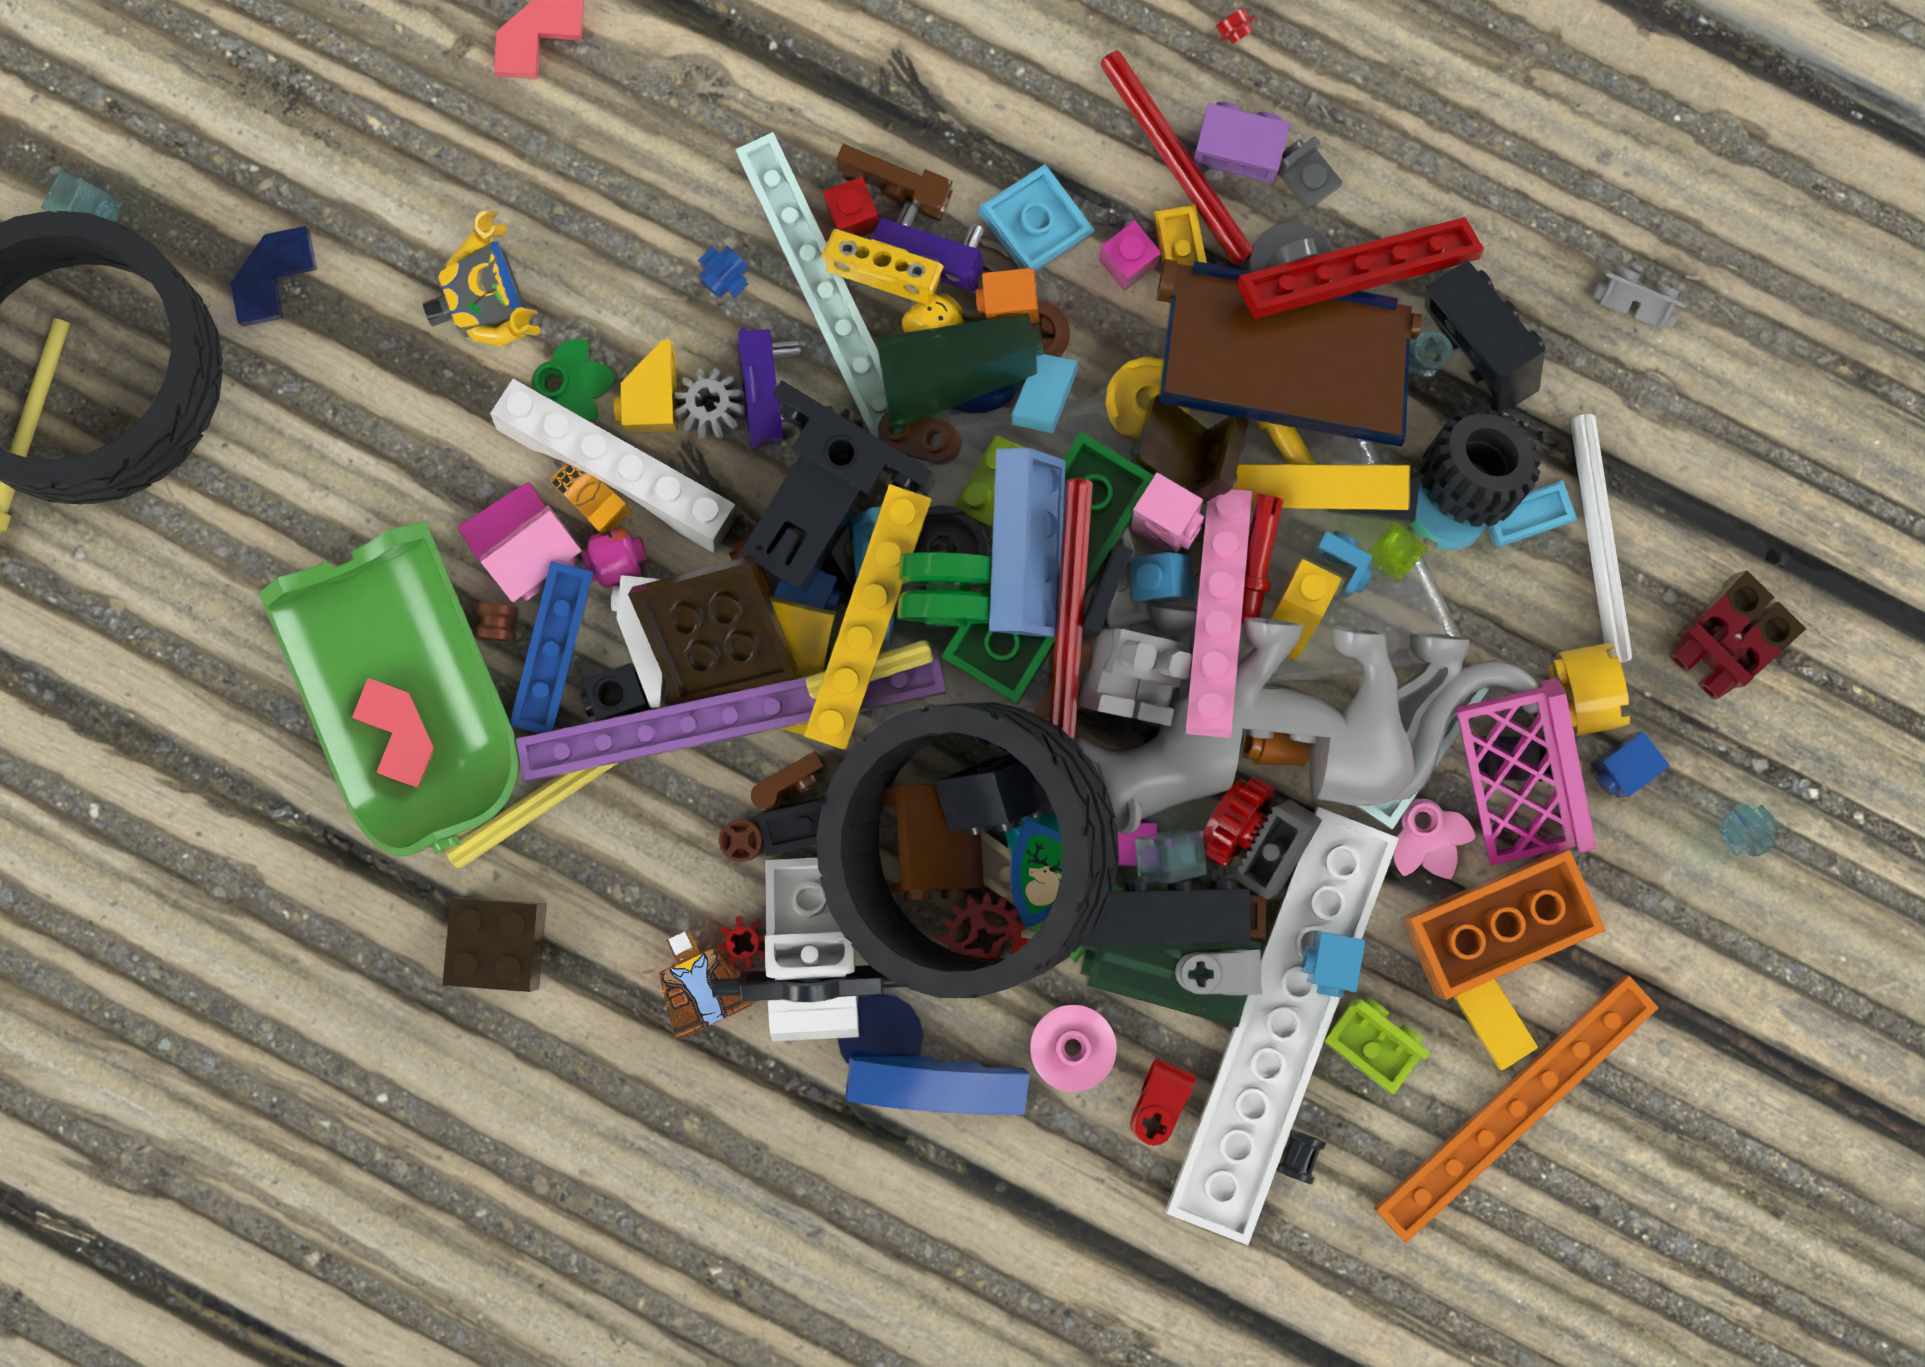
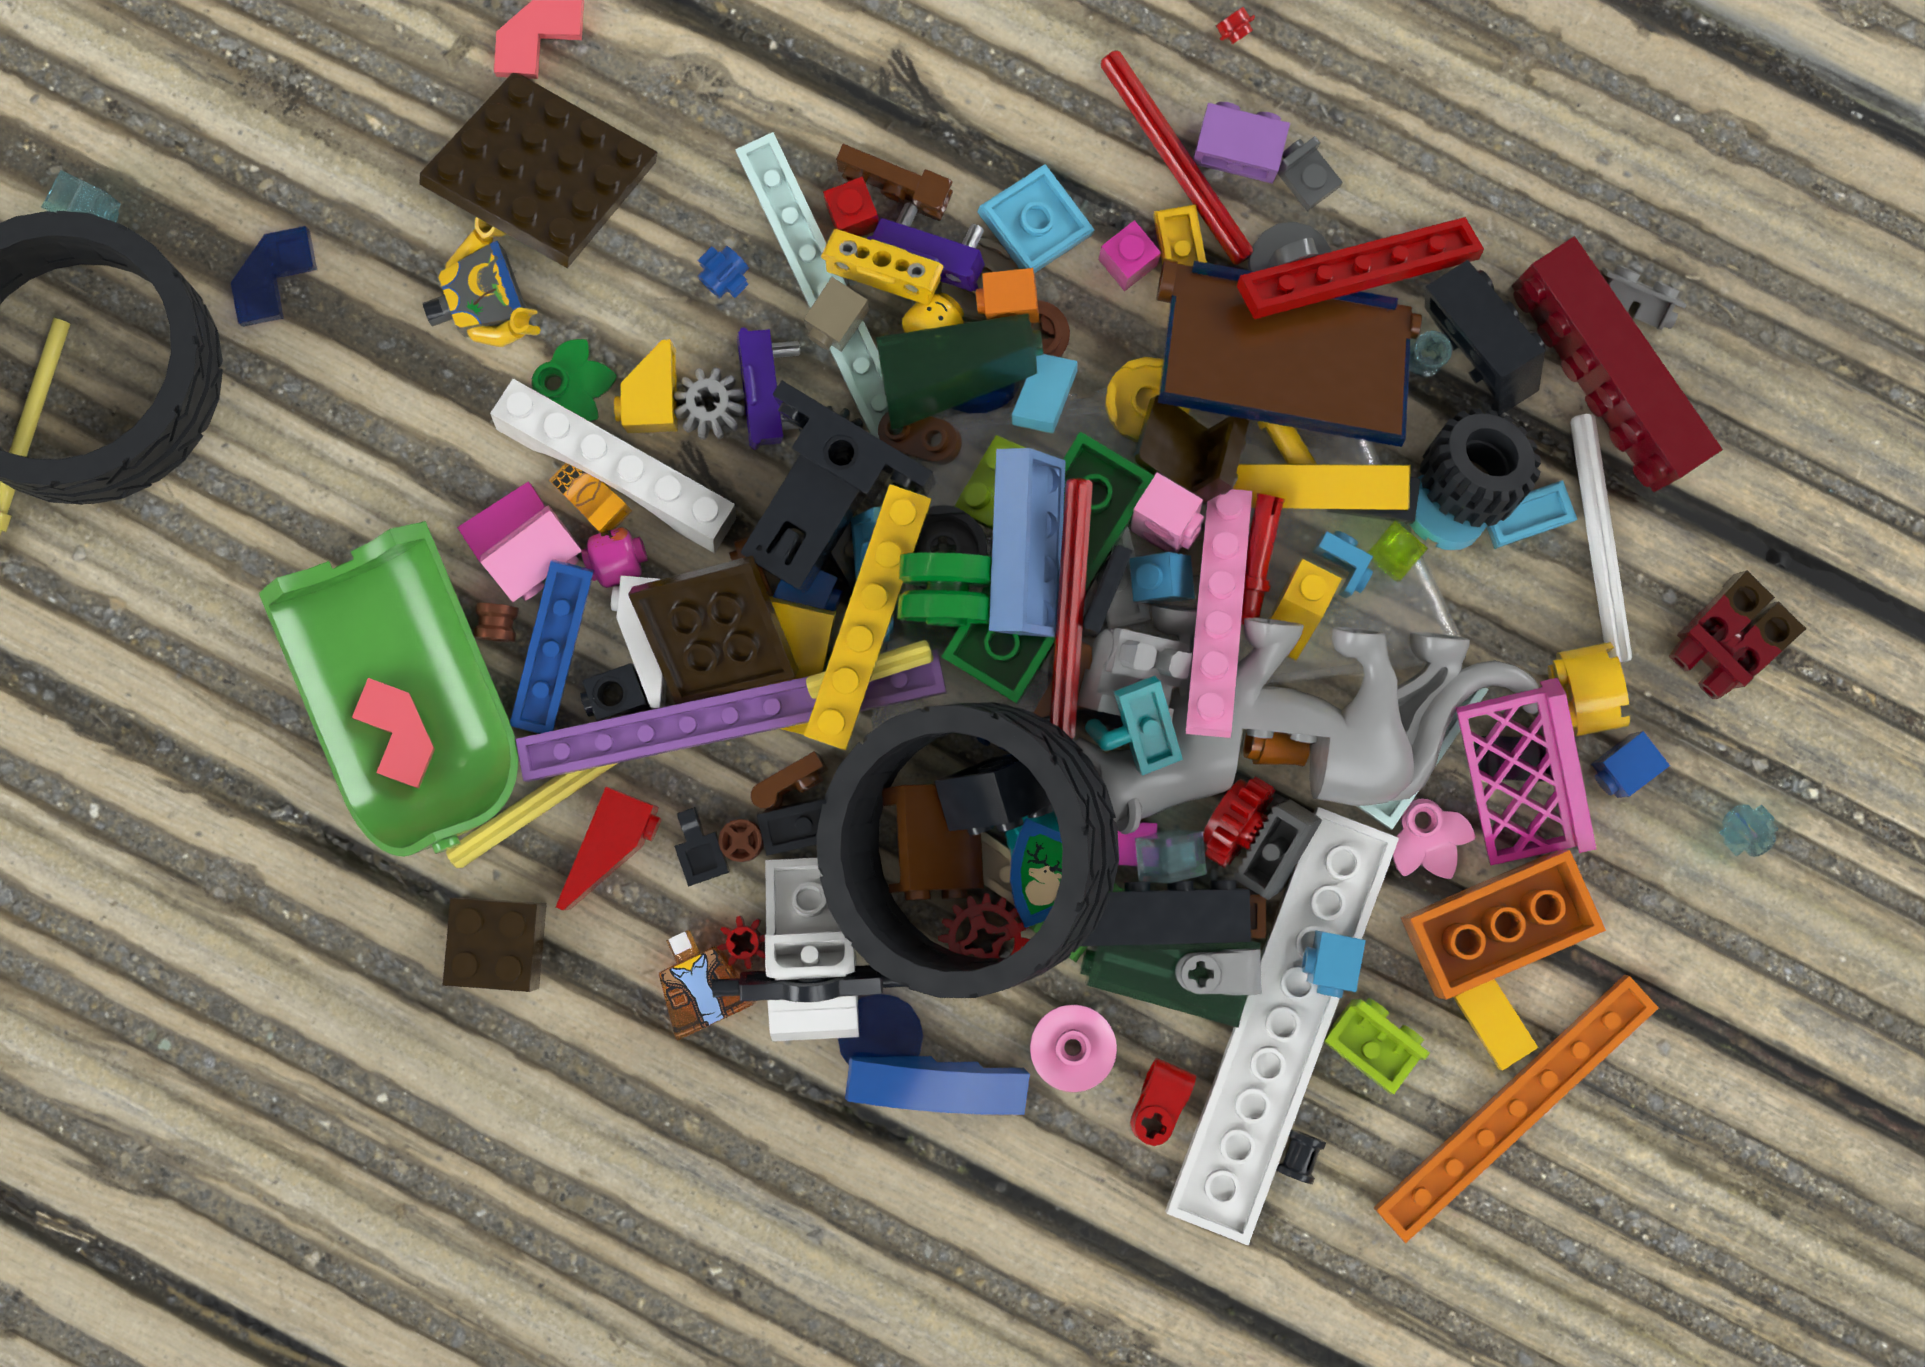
(538, 169): none -> dark brown plate
(612, 838): none -> red slope
(700, 853): none -> black plate
(835, 315): none -> dark tan brick
(1145, 727): none -> teal plate
(1614, 366): none -> dark red brick

